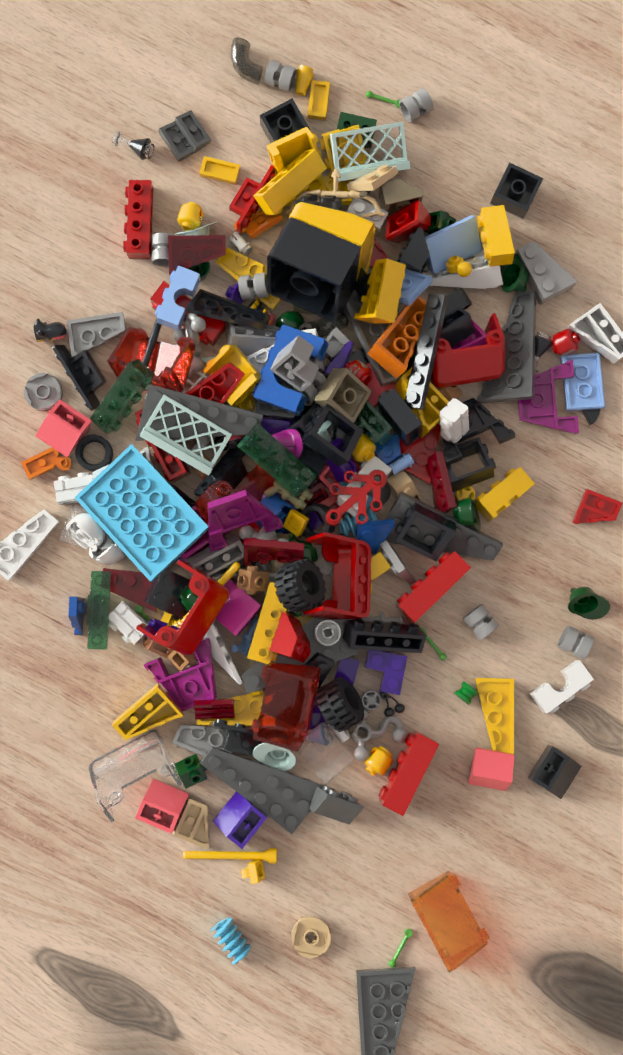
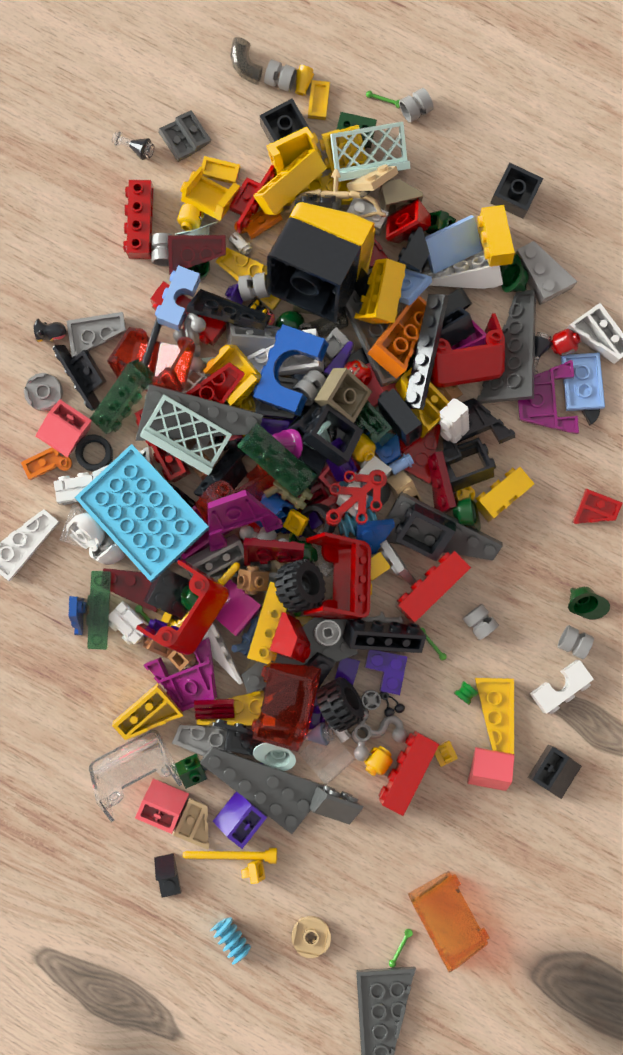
(167, 875): none -> black slope
(208, 195): none -> yellow panel
(294, 364): light grey brick -> none
(445, 753): none -> yellow tile
(457, 265): yellow plate -> none

